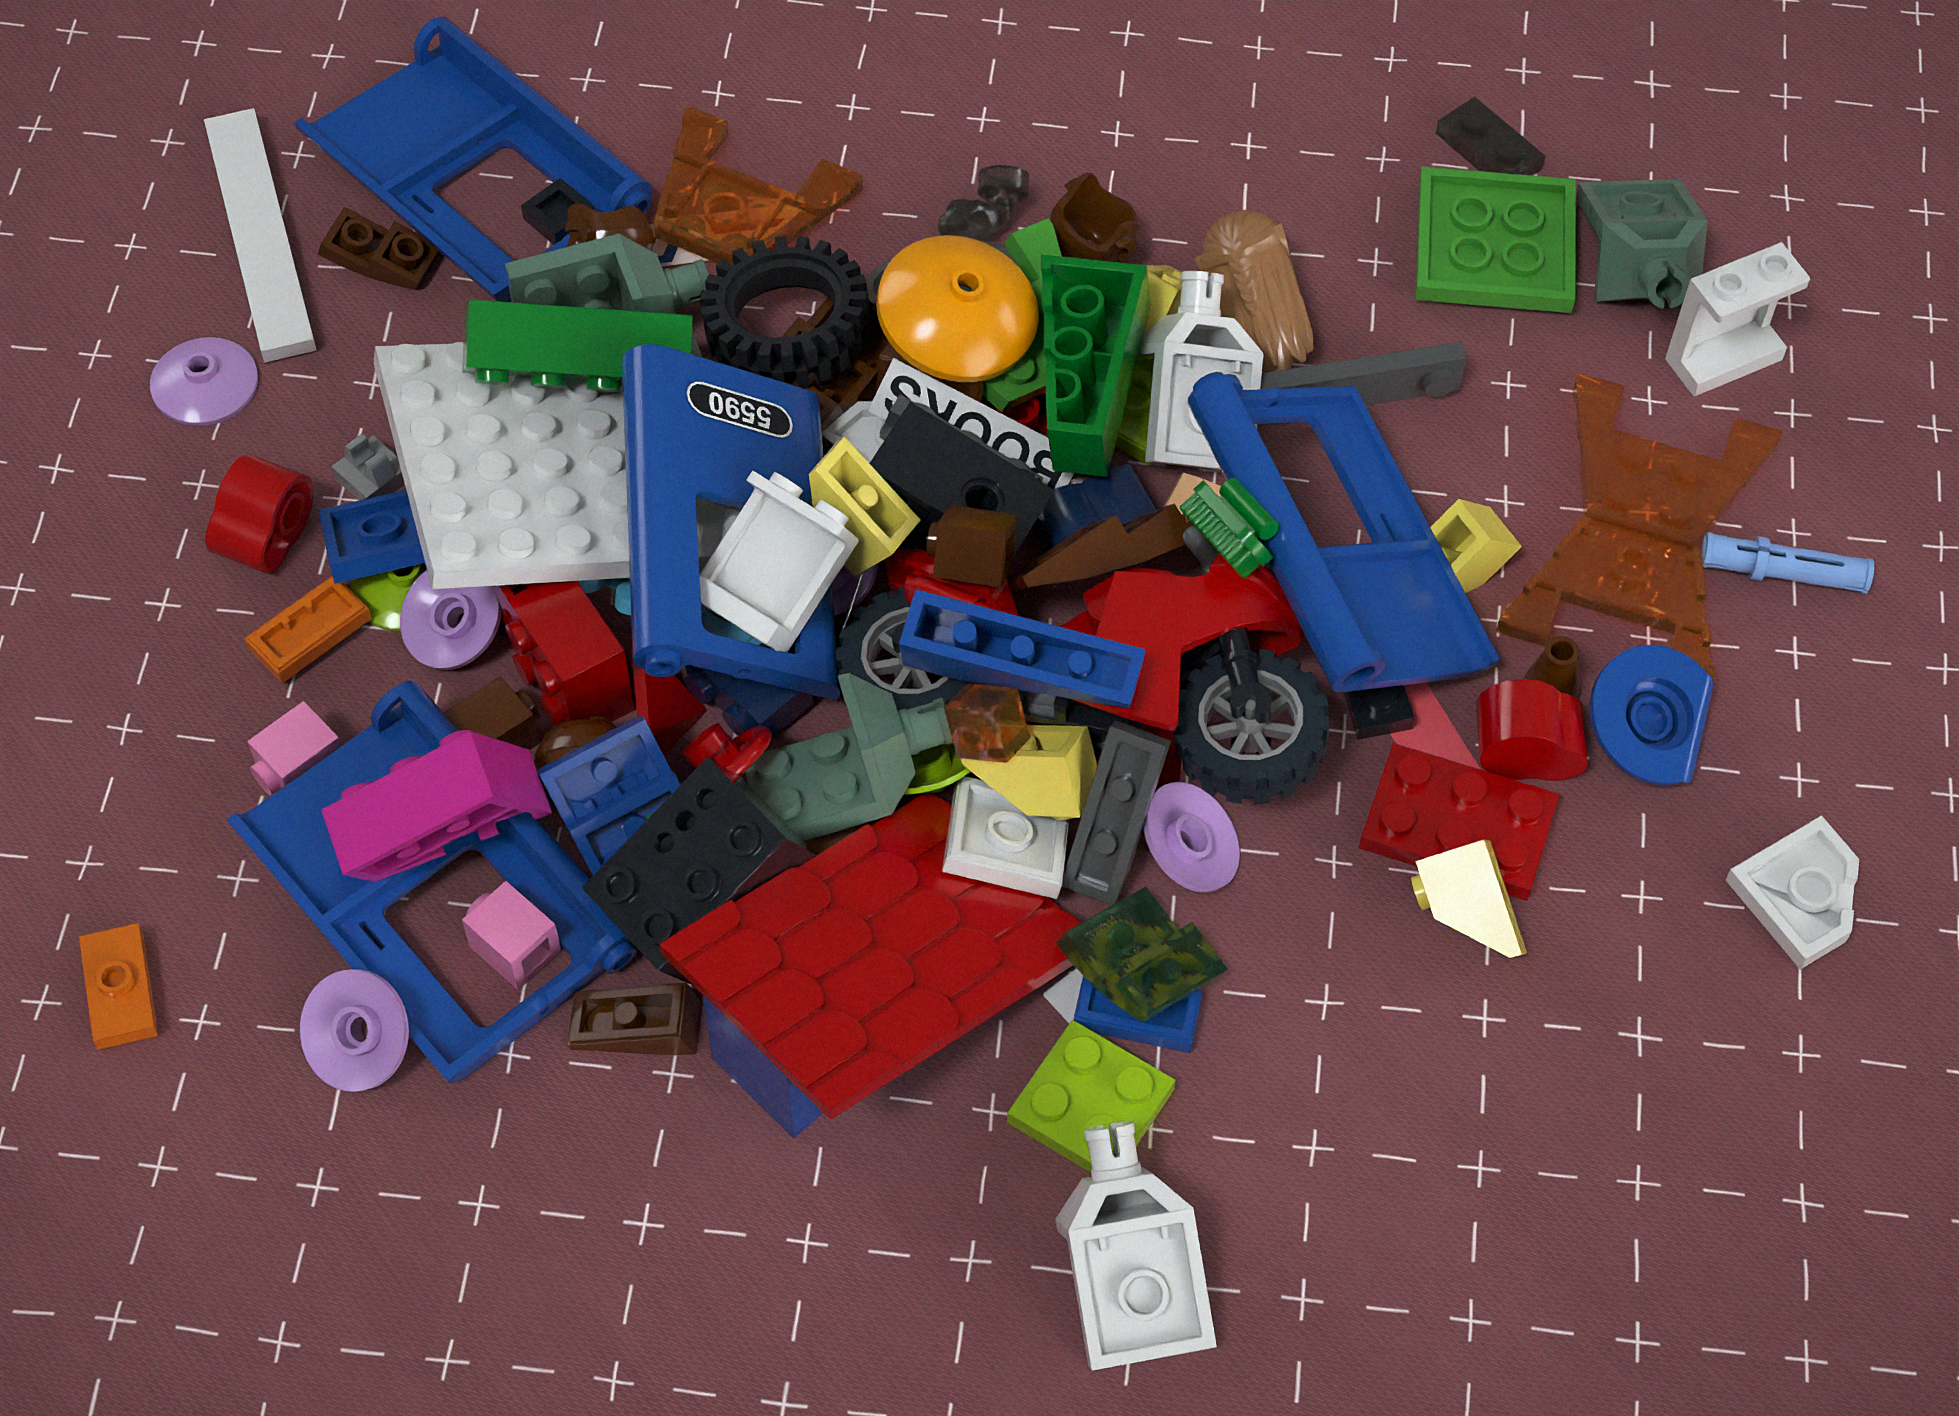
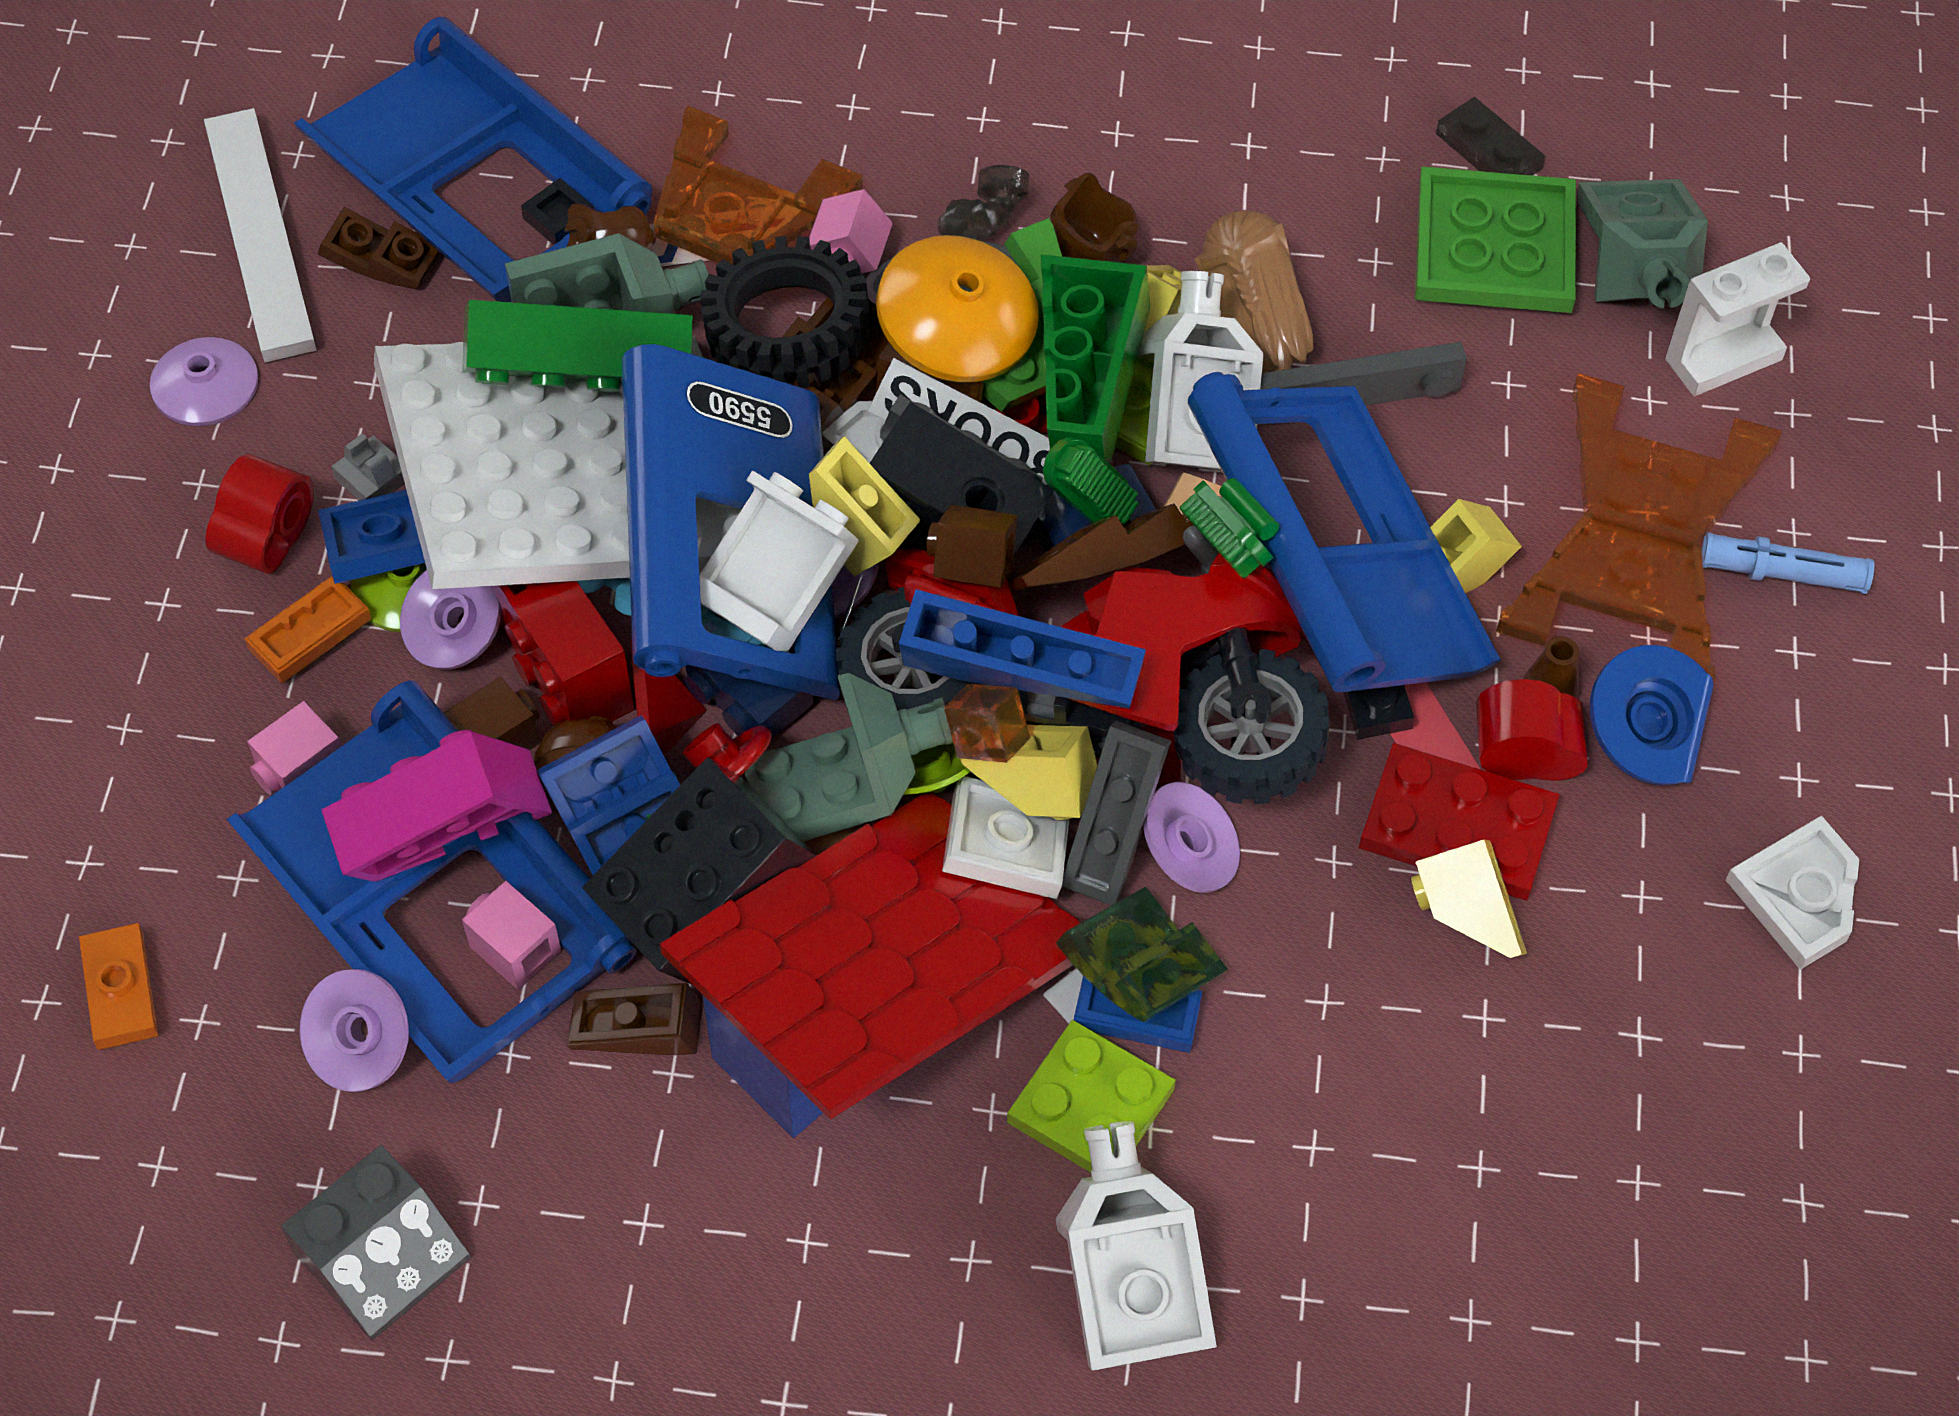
(375, 1242): none -> dark grey slope
(854, 225): none -> bright pink brick
(1088, 481): none -> green piece

